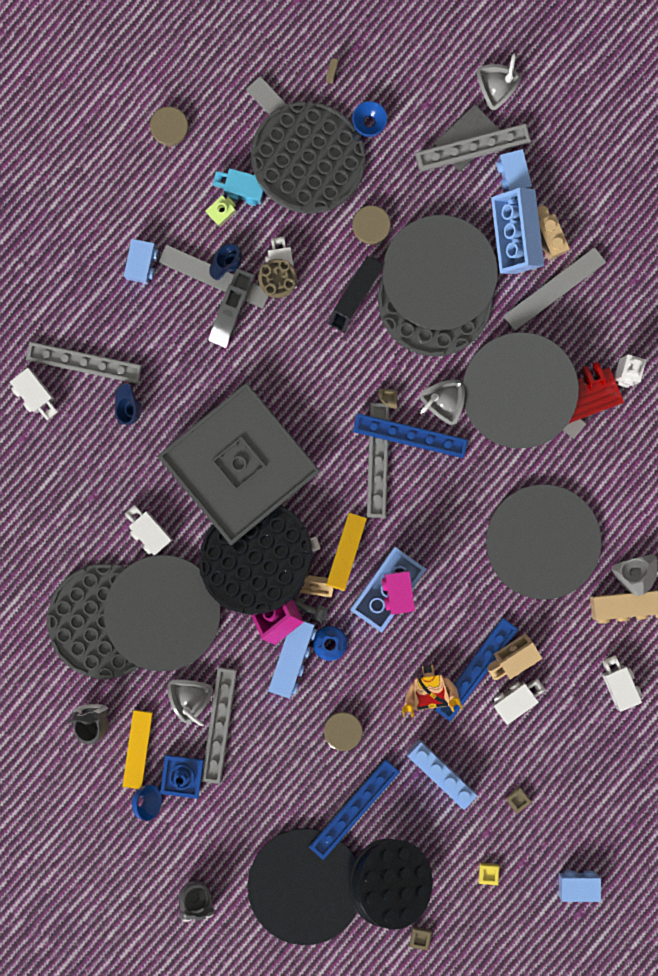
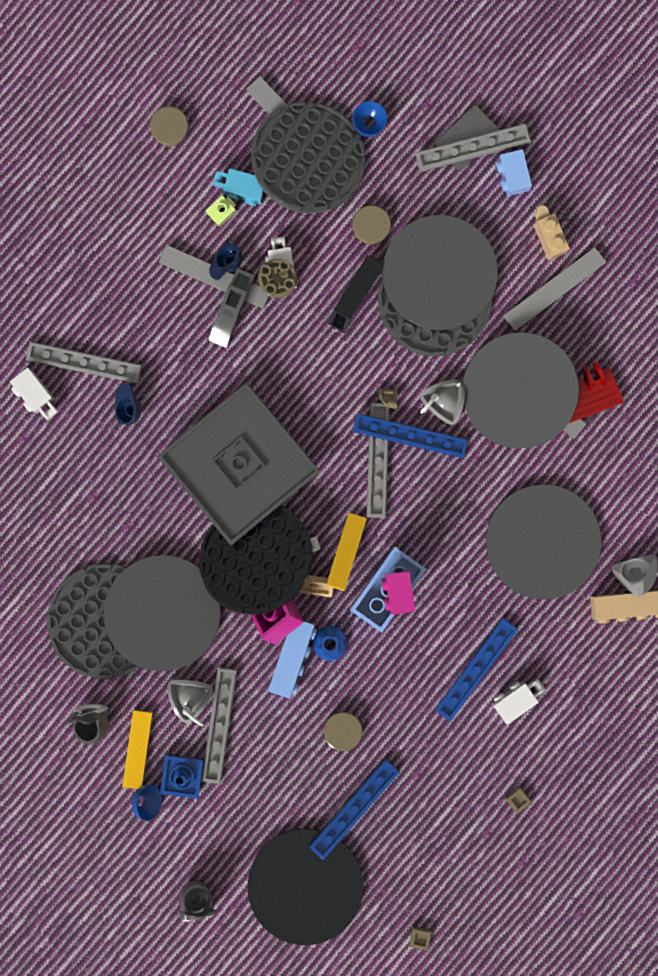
(140, 261): light blue brick -> none
(148, 531): white brick -> none
(319, 613): dark grey bar -> none
(332, 70): dark tan tile -> none
(390, 883): black wheel -> none
(430, 692): torso -> none
(441, 774): light blue brick -> none
(488, 873): light yellow tile -> none
(498, 82): light grey hat -> none
(514, 658): tan brick -> none
(517, 231): light blue brick -> none
(579, 886): light blue brick -> none
(621, 685): white brick -> none
(629, 371): white brick -> none

